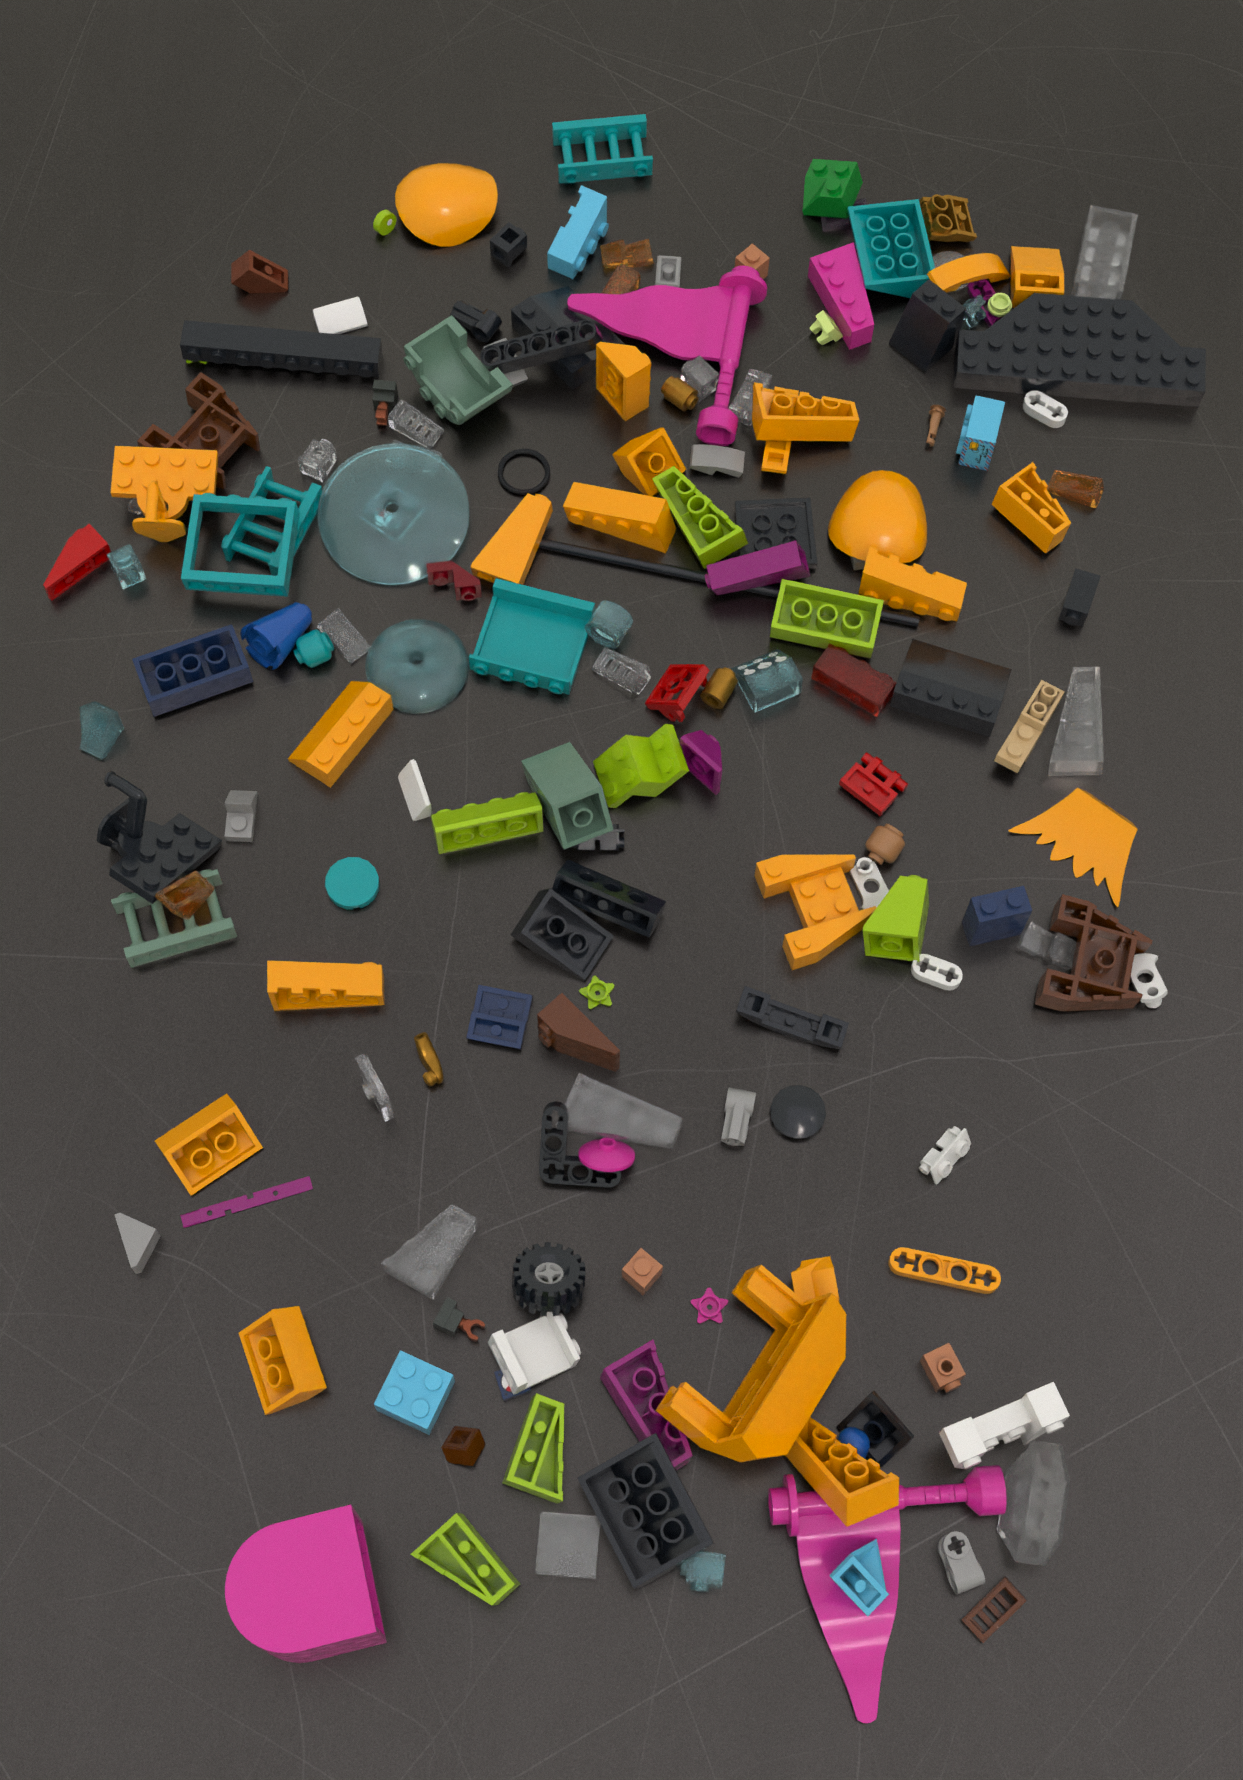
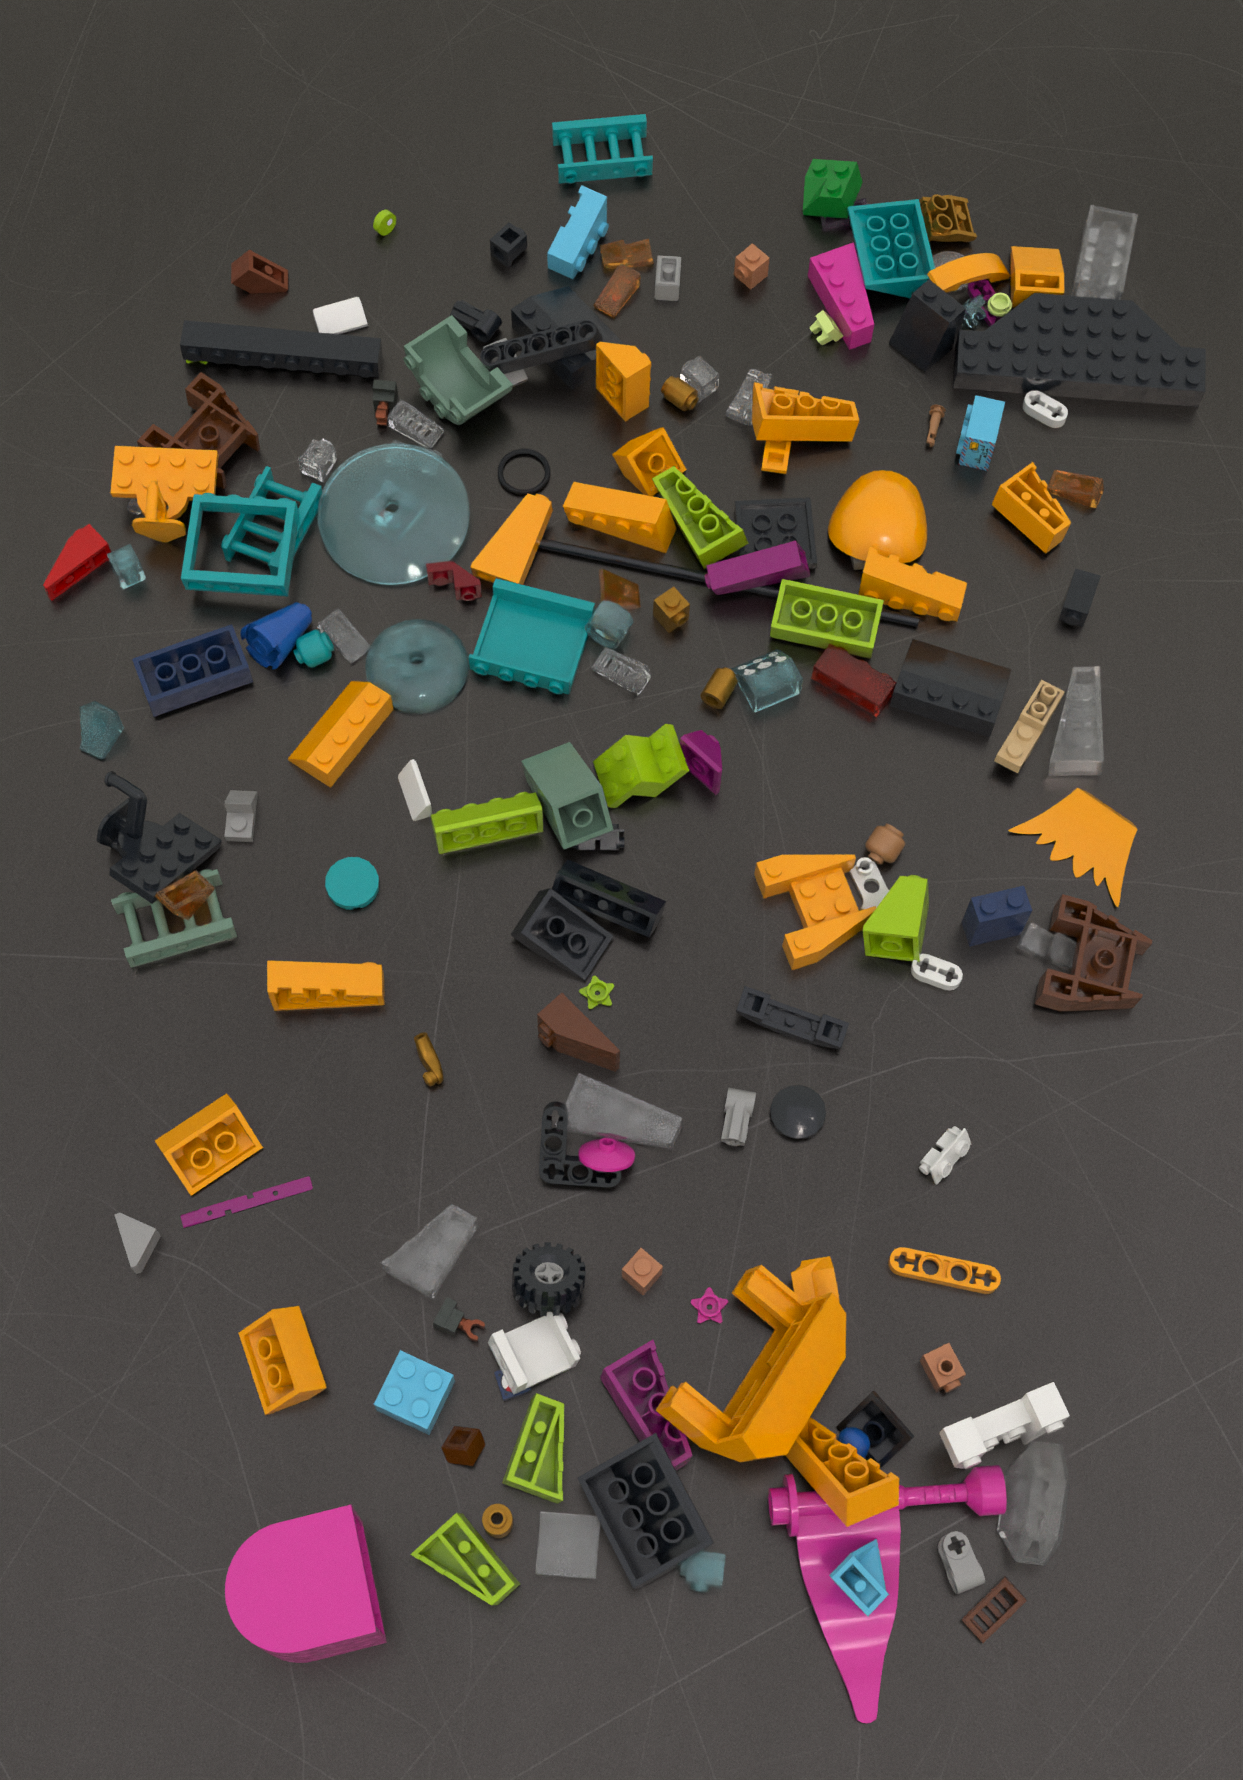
(373, 1087): clear plate -> none
(446, 202): light orange piece -> none
(499, 1017): dark blue slope -> none
(502, 1529): none -> pearl gold brick
(618, 590): none -> clear orange slope
(671, 609): none -> pearl gold brick
(673, 709): red piece -> none
(685, 326): dark pink flag -> none
(717, 458): light grey slope -> none
(868, 788): red plate -> none
(1154, 990): white piece -> none

